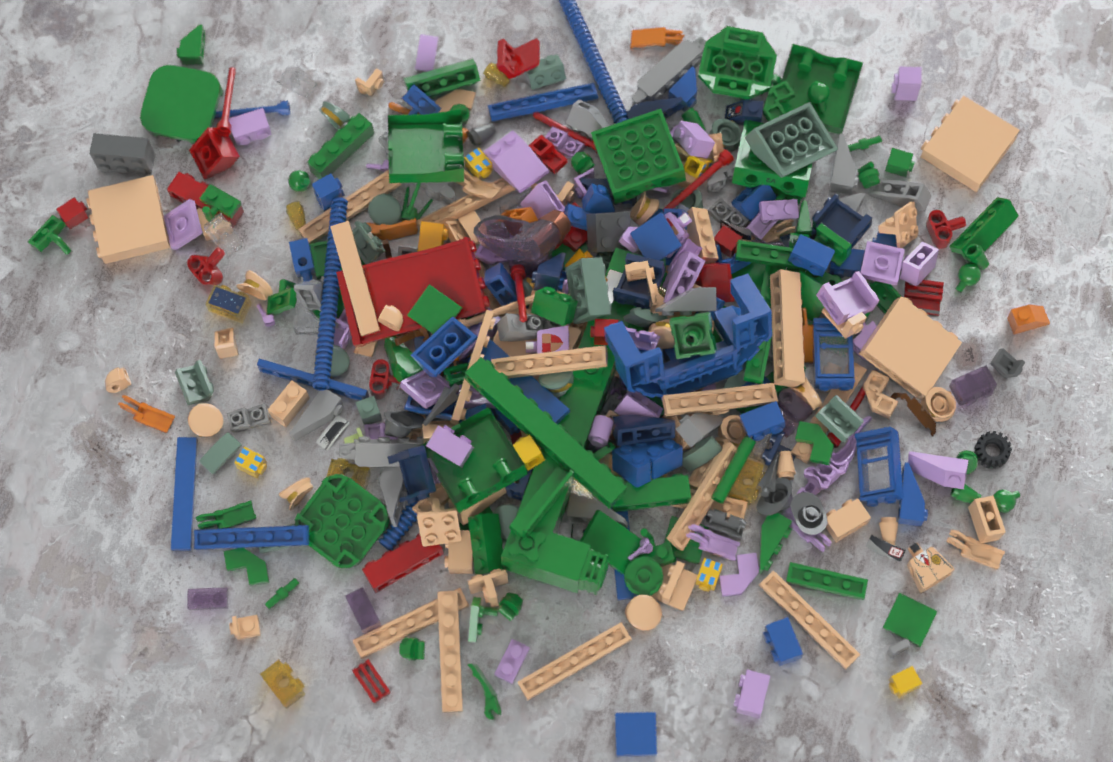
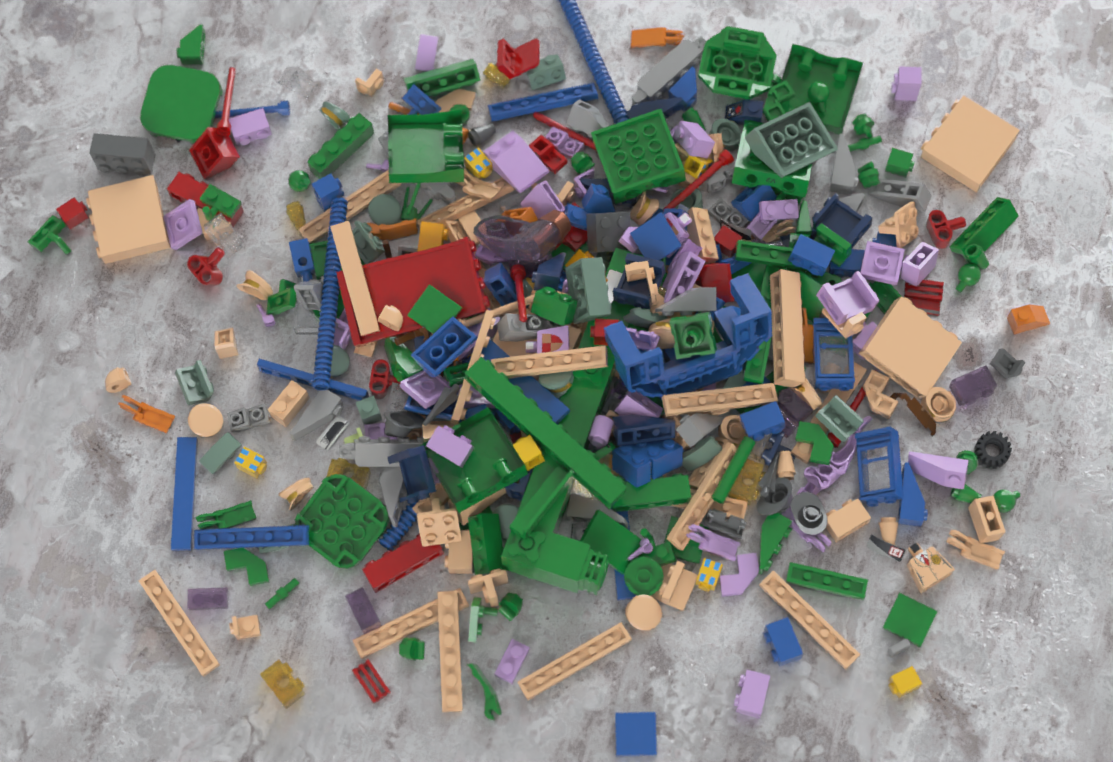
(179, 623): none -> light nougat plate
(228, 303): brick -> none
(863, 125): none -> green piece

